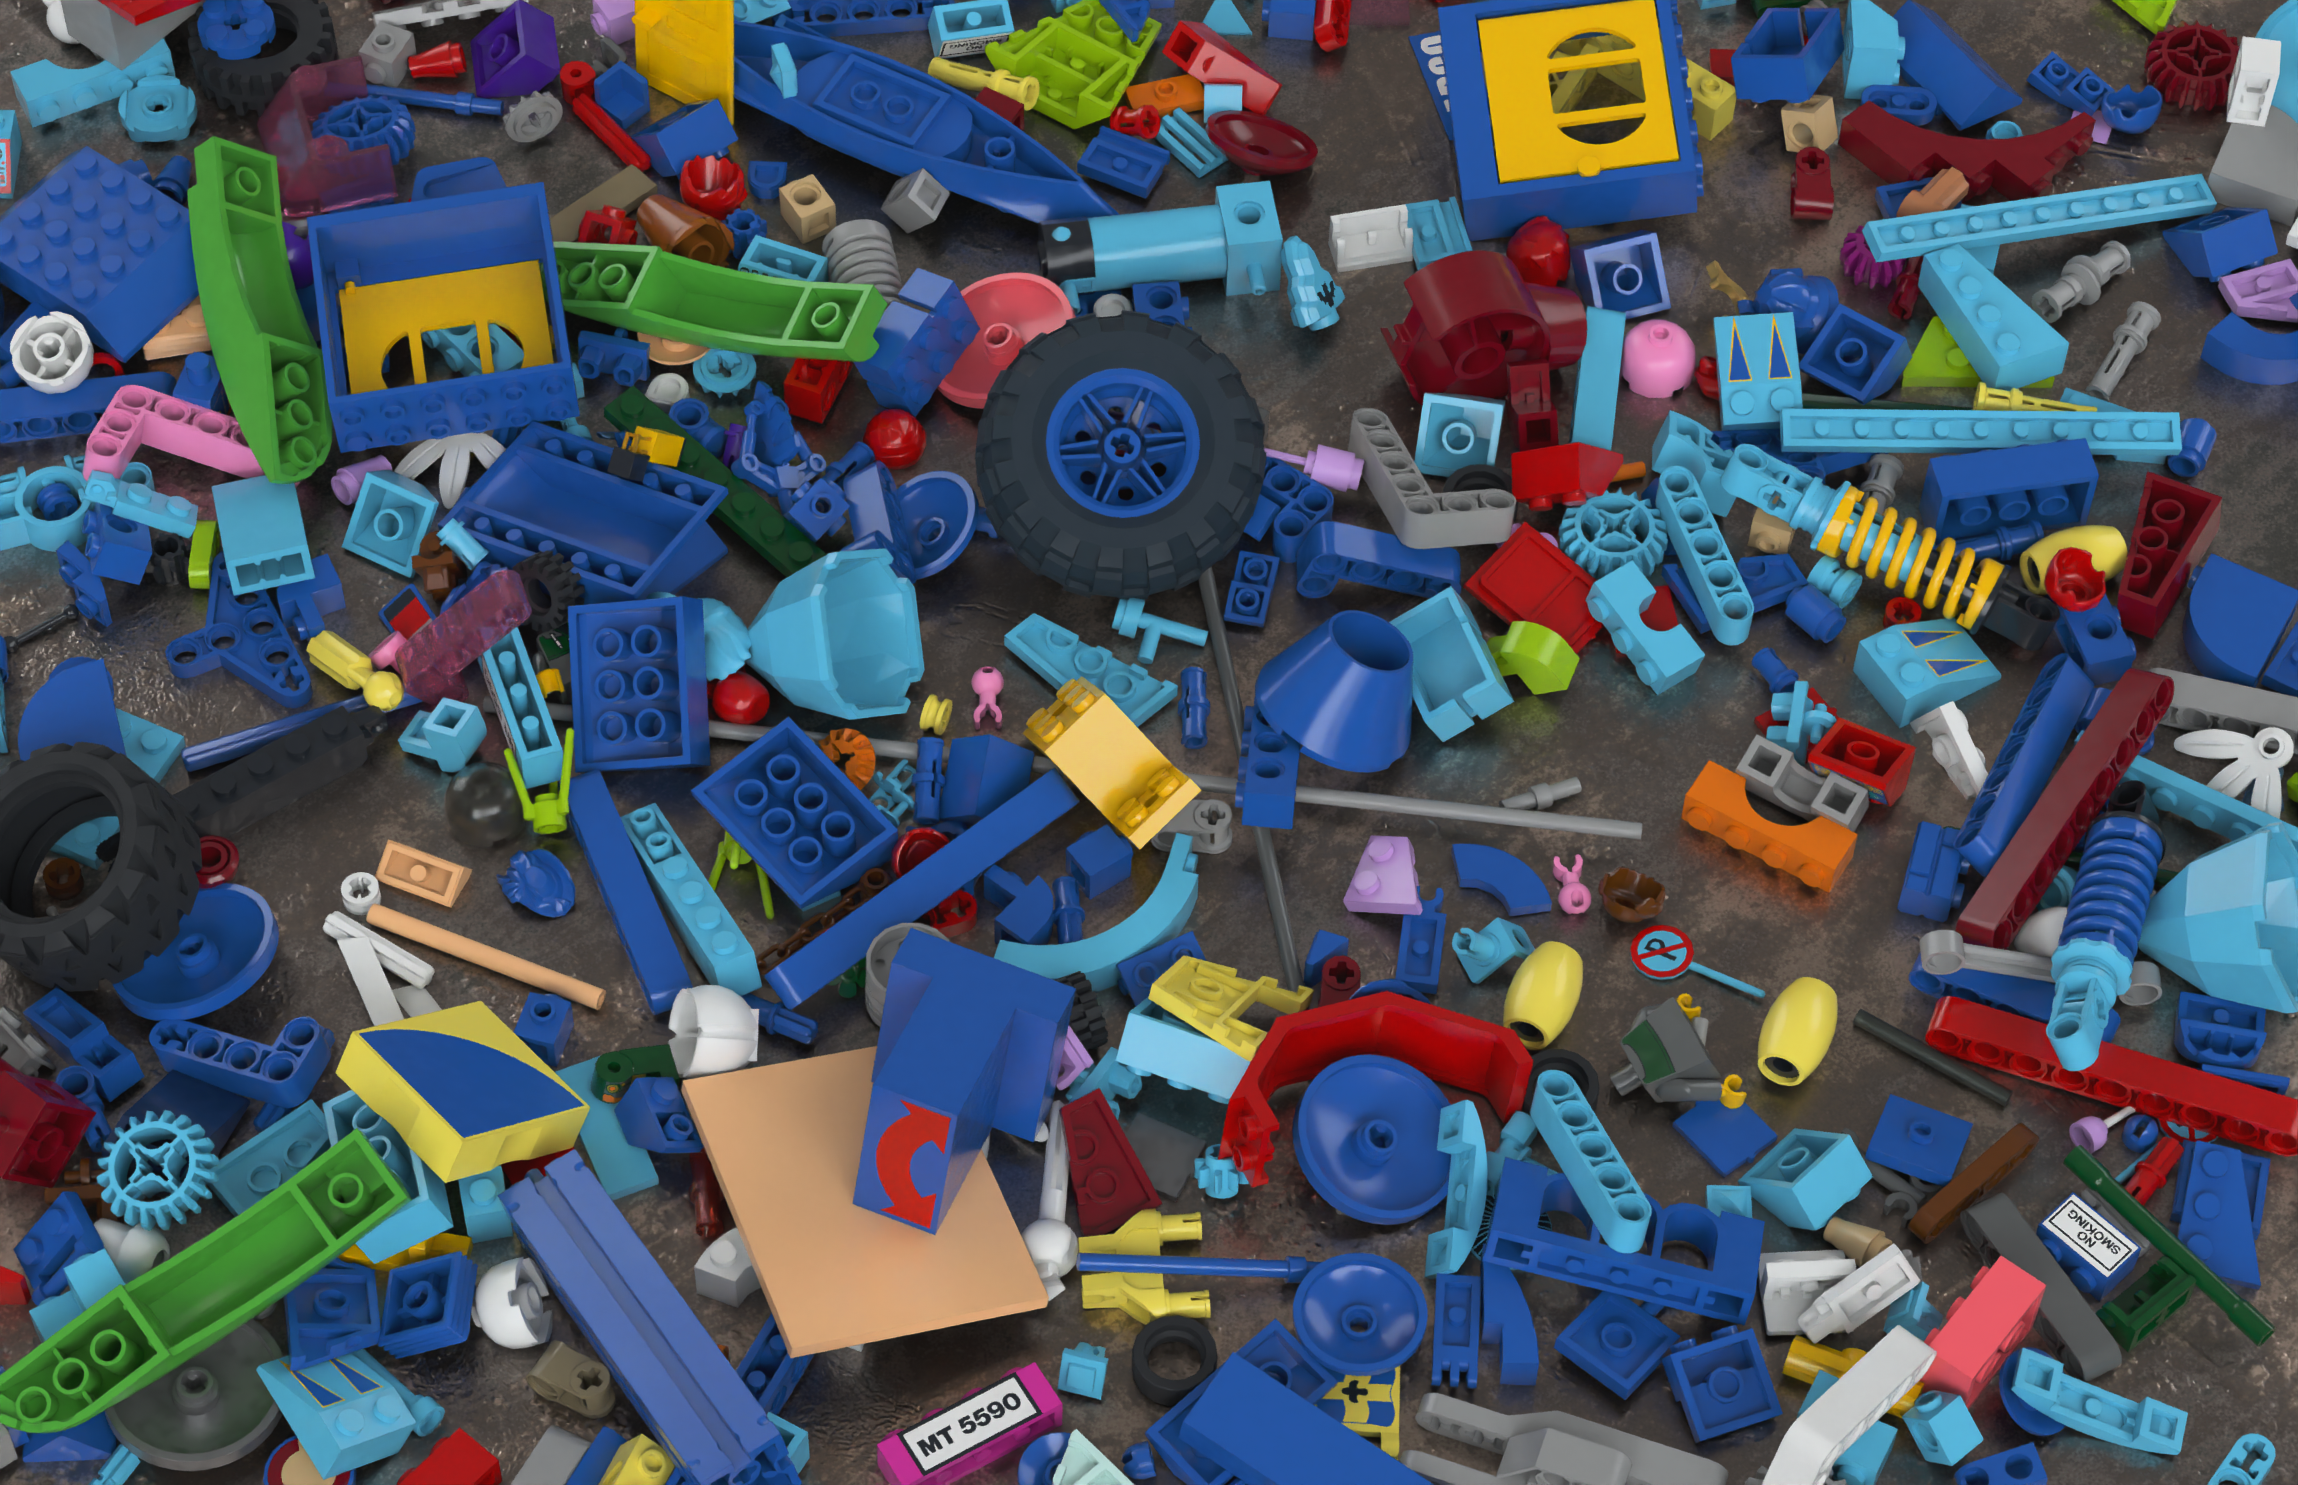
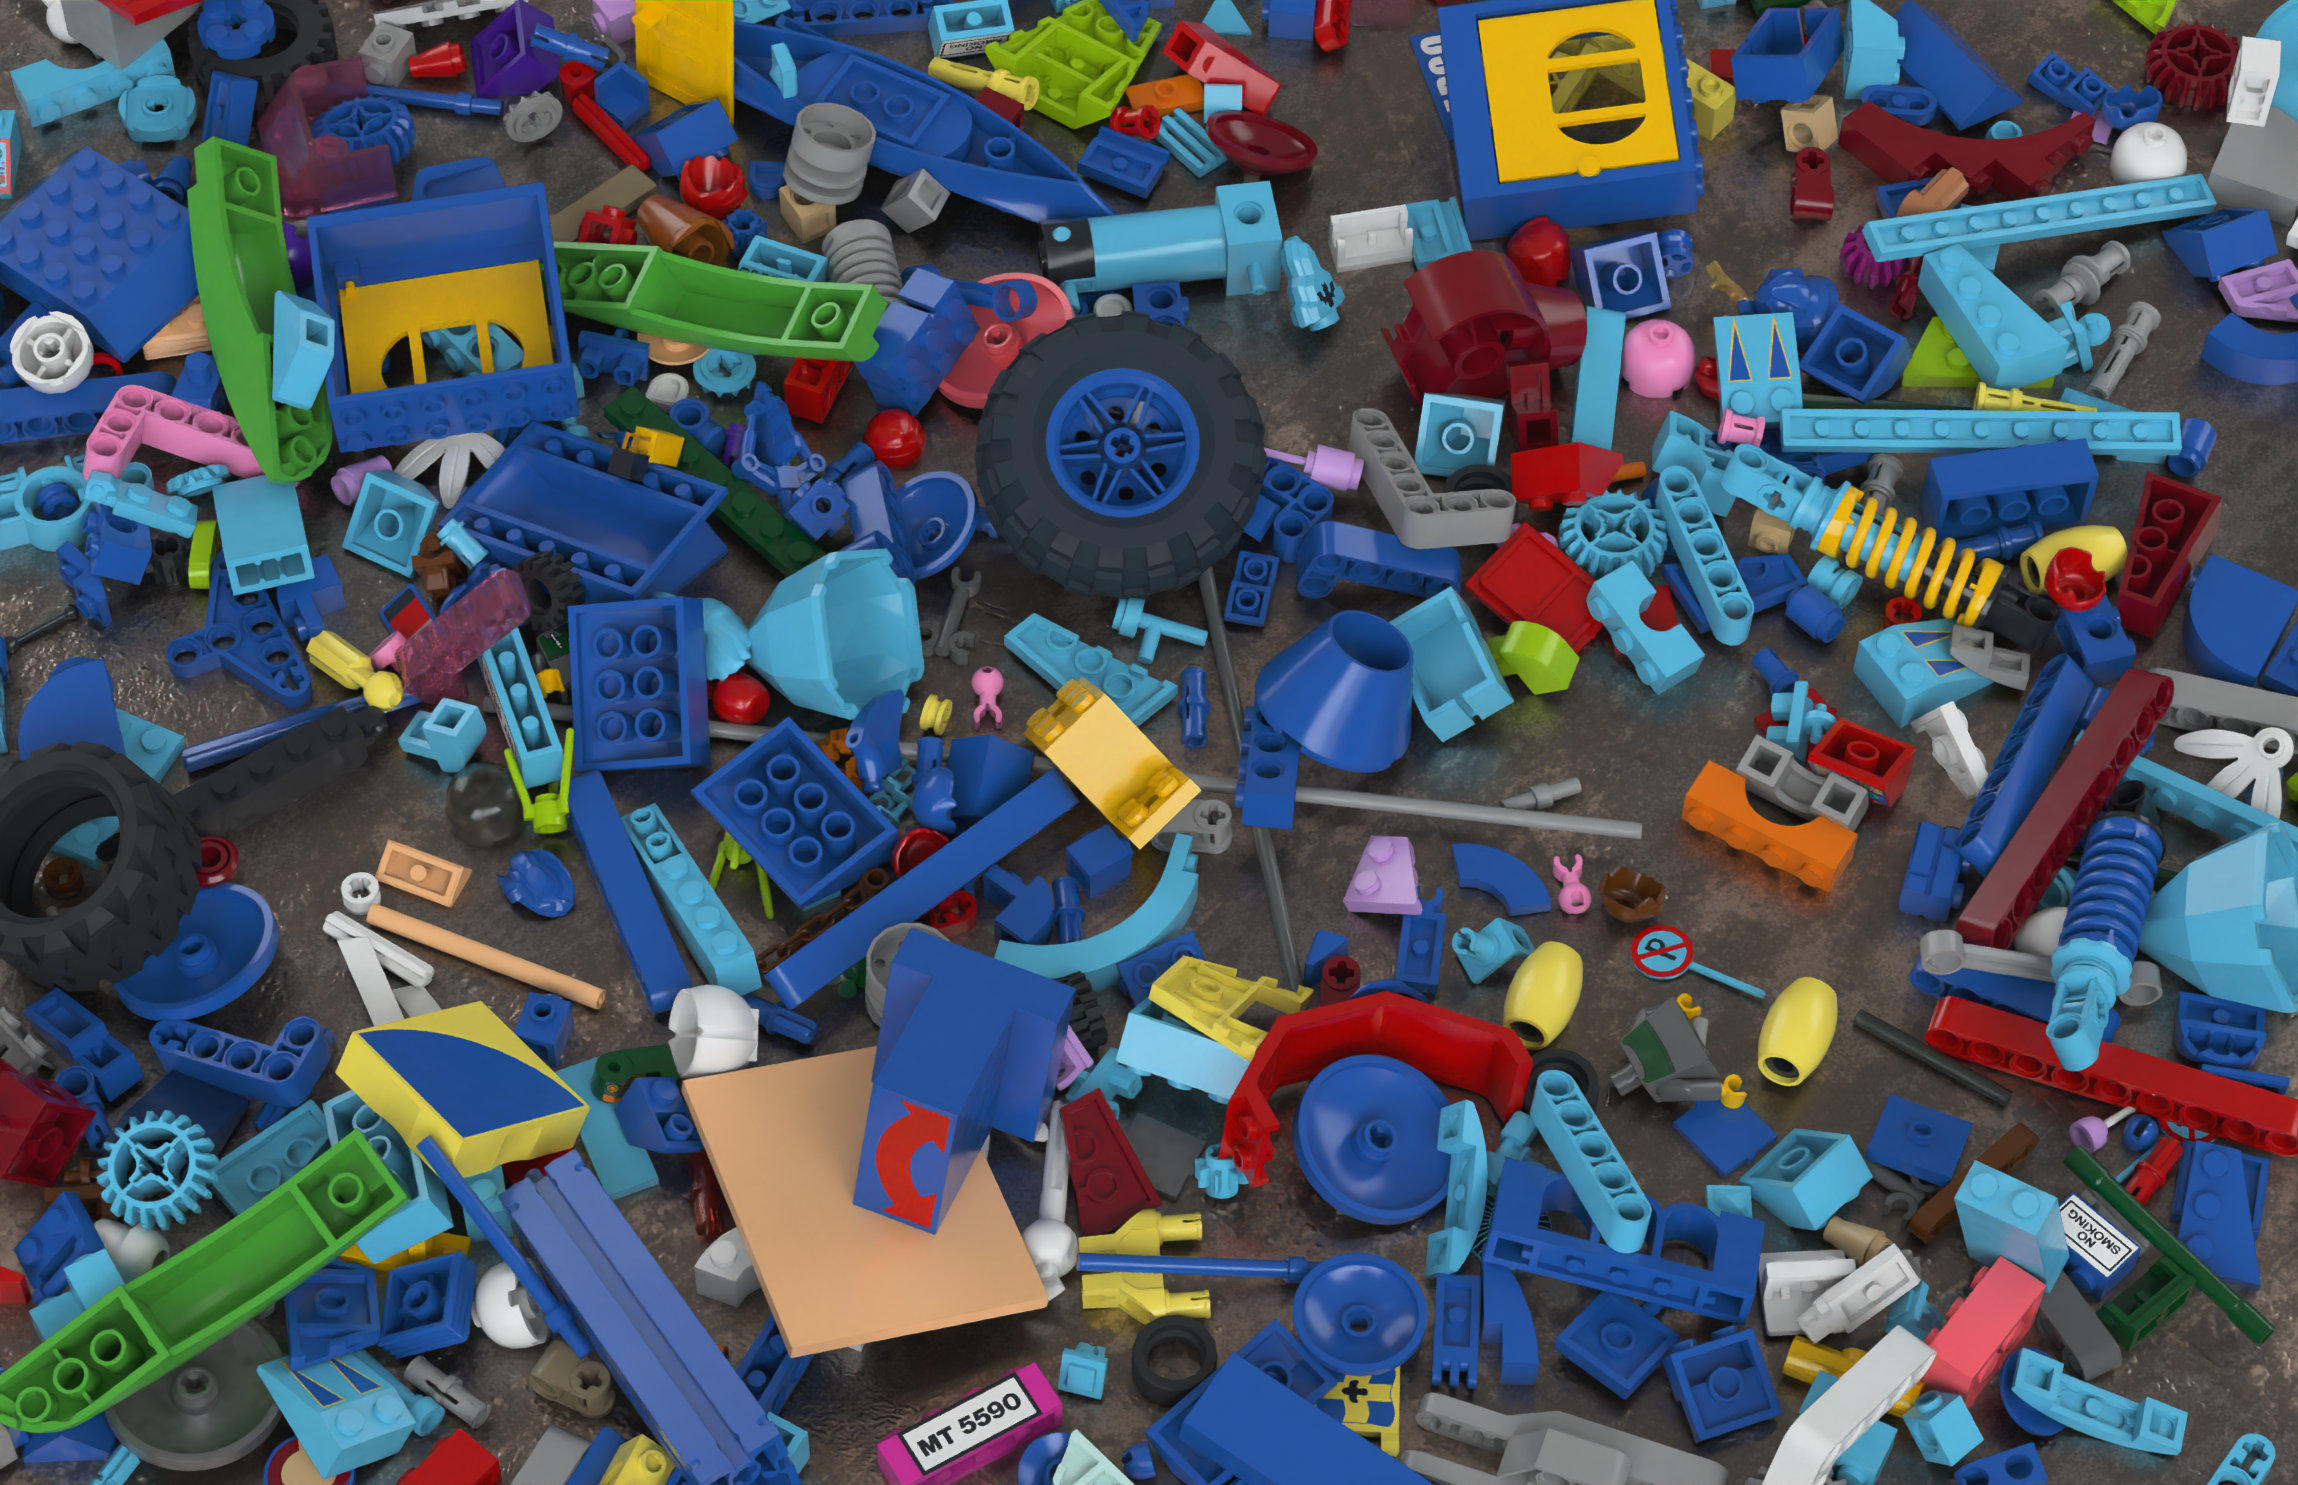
(197, 481): none -> medium azure gear
(229, 108): none -> blue slope
(300, 349): none -> medium azure slope
(447, 1391): none -> light grey pin
(558, 1315): none -> blue bar
(569, 46): none -> blue pin
(829, 153): none -> light grey wheel
(875, 739): none -> blue arm
(934, 800): none -> blue hair
(948, 639): none -> dark grey bar
(989, 295): none -> blue piece
(1676, 252): none -> blue wheel
(1740, 429): none -> bright pink bush
(1976, 652): none -> light grey slope
(2013, 1222): none -> medium azure brick
(2088, 331): none -> medium azure hips
(2148, 154): none -> white cylinder

